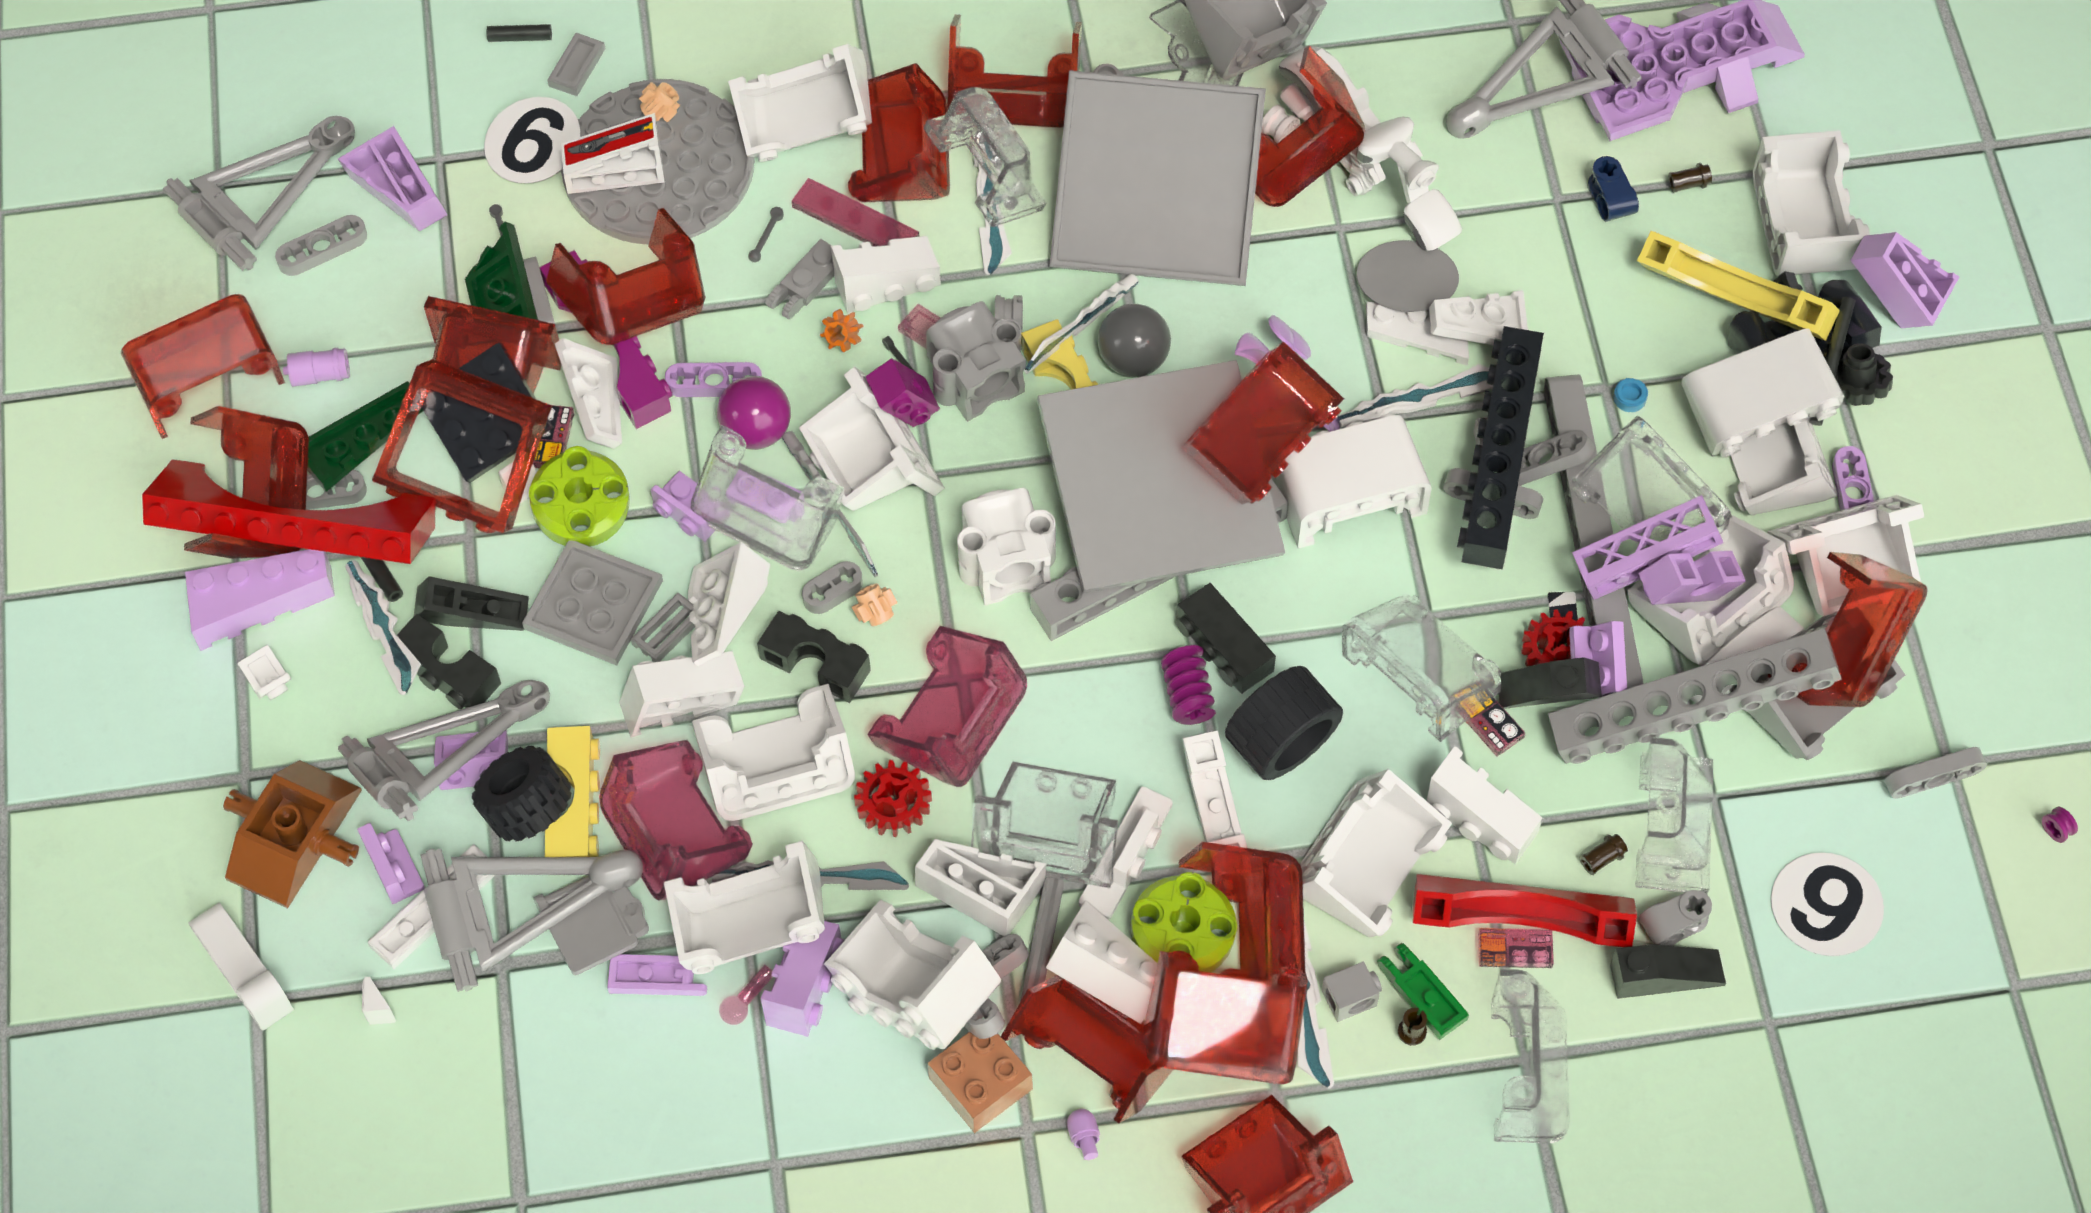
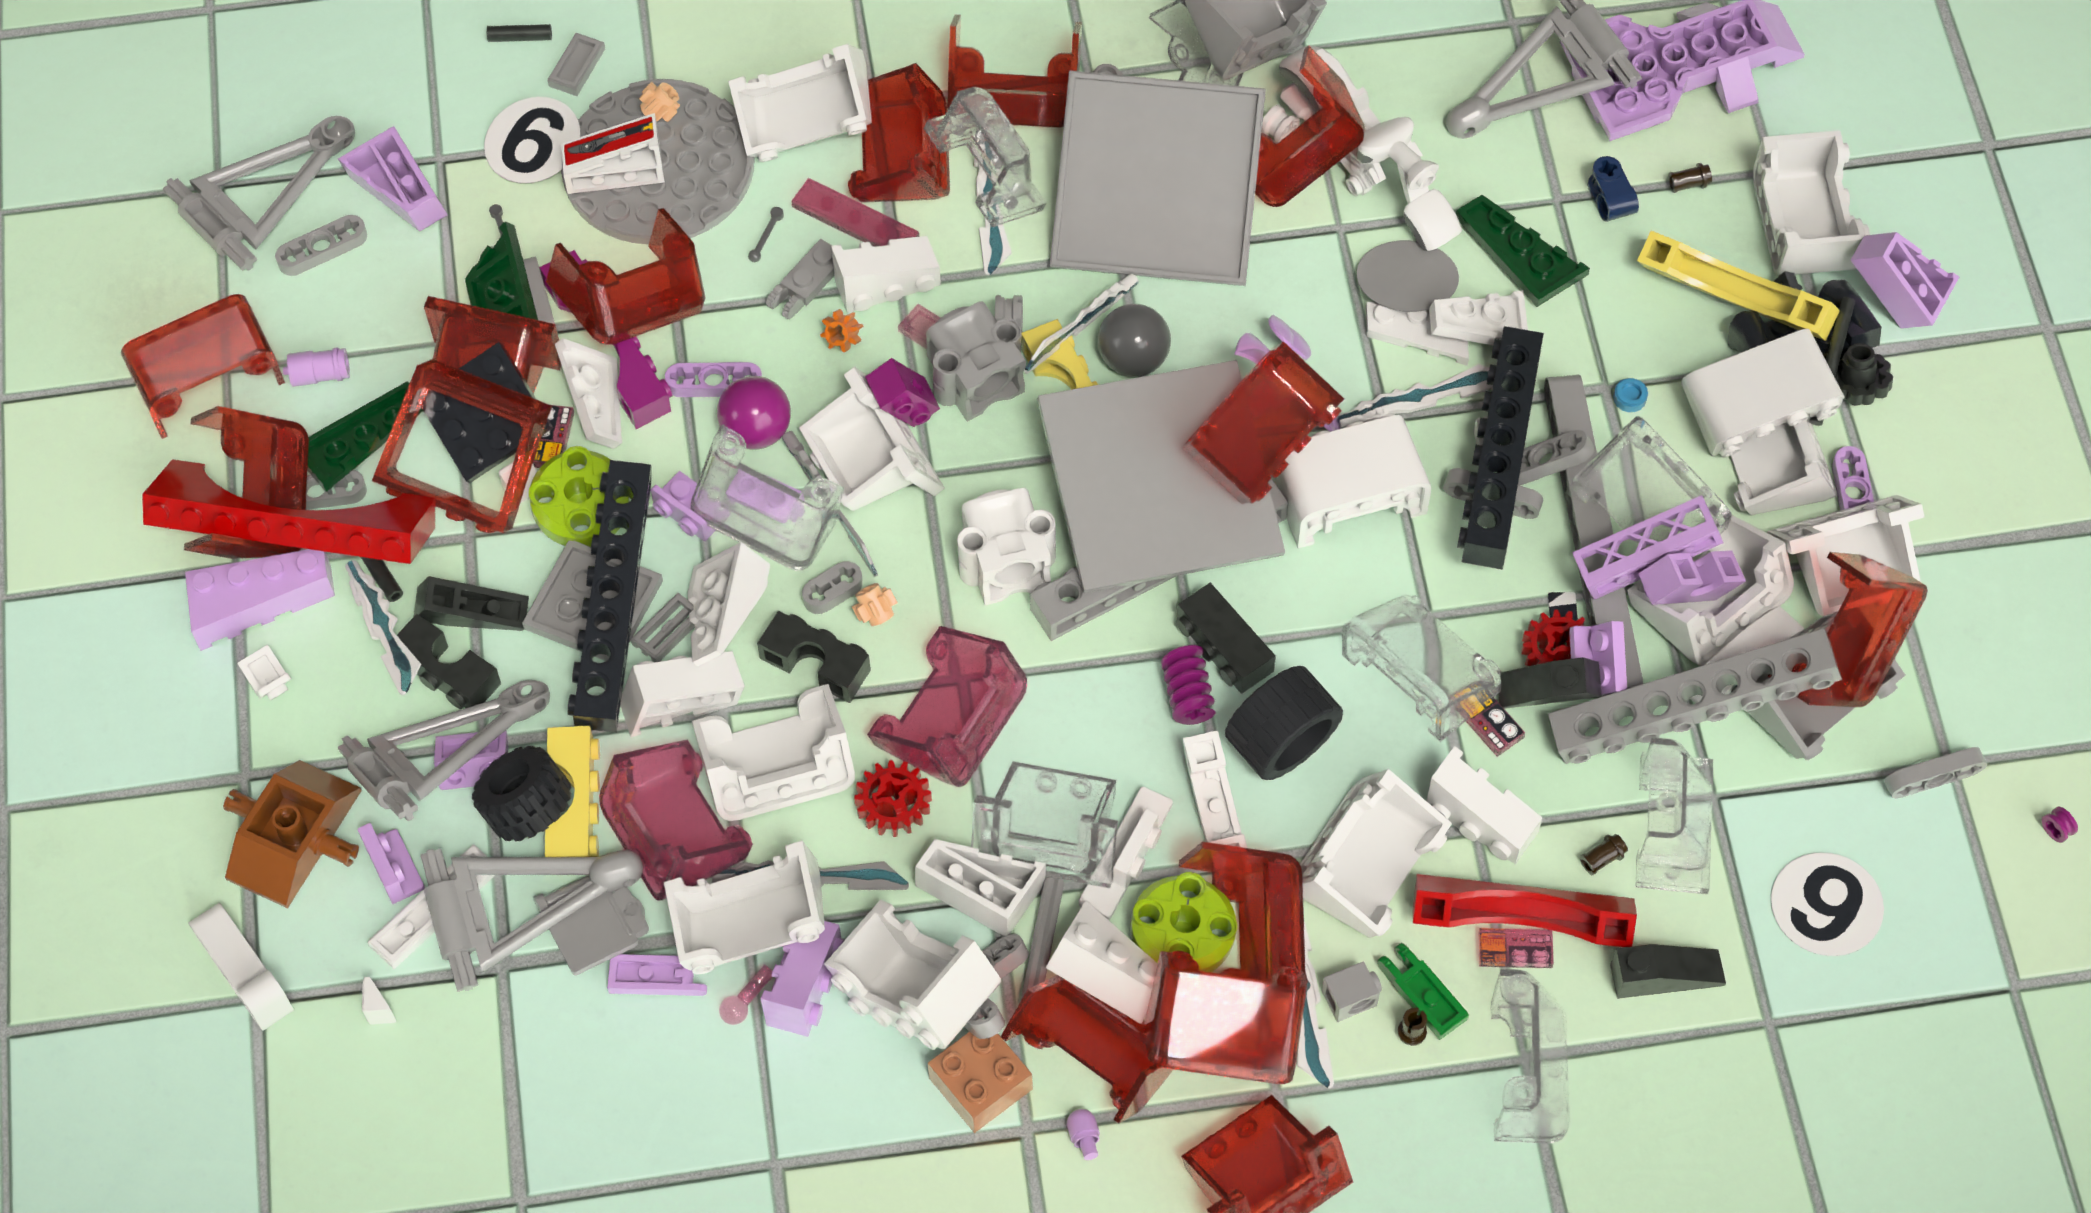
(603, 710): none -> black brick
(889, 345): pearl dark grey hinge -> none
(1520, 252): none -> dark green wing
(1671, 922): light grey piece -> none

